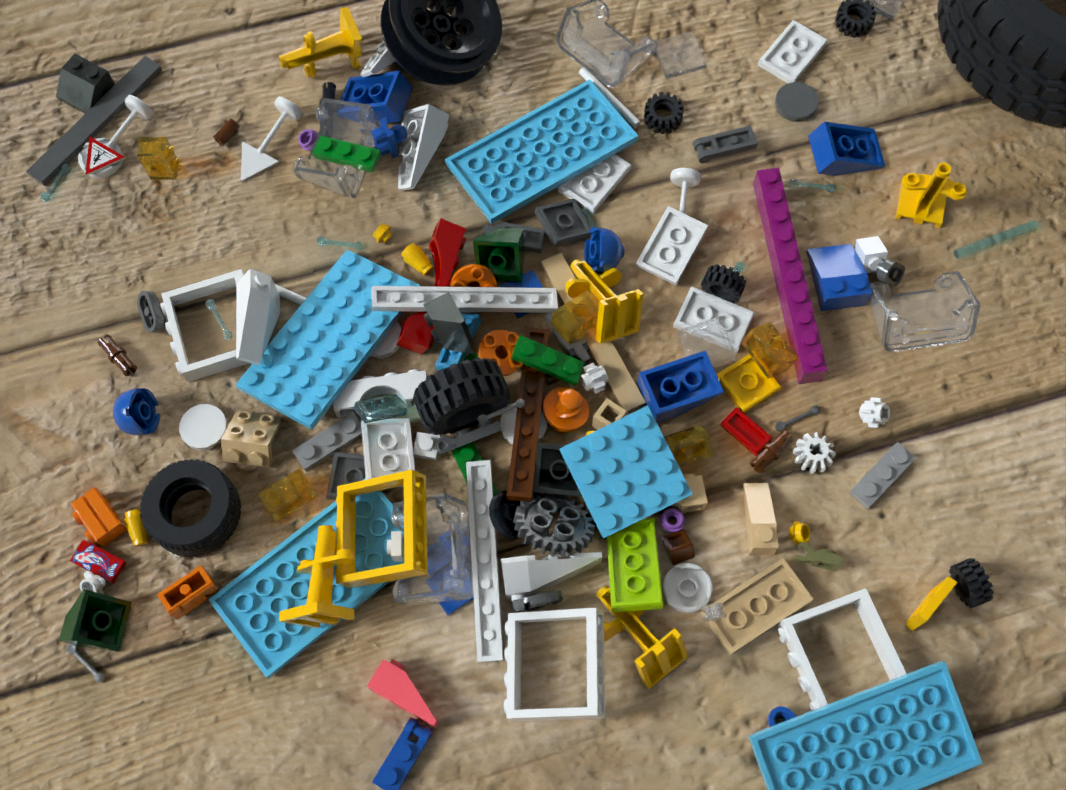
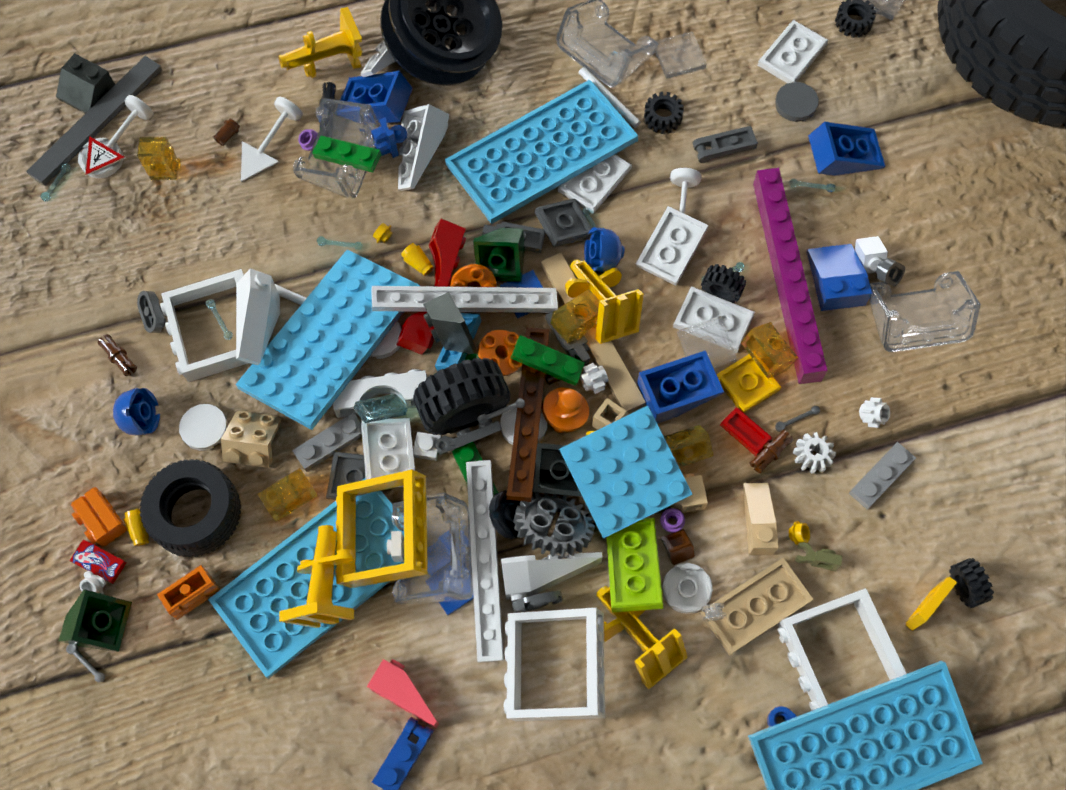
(925, 195): yellow piece -> none
(994, 239): clear light blue bar -> none

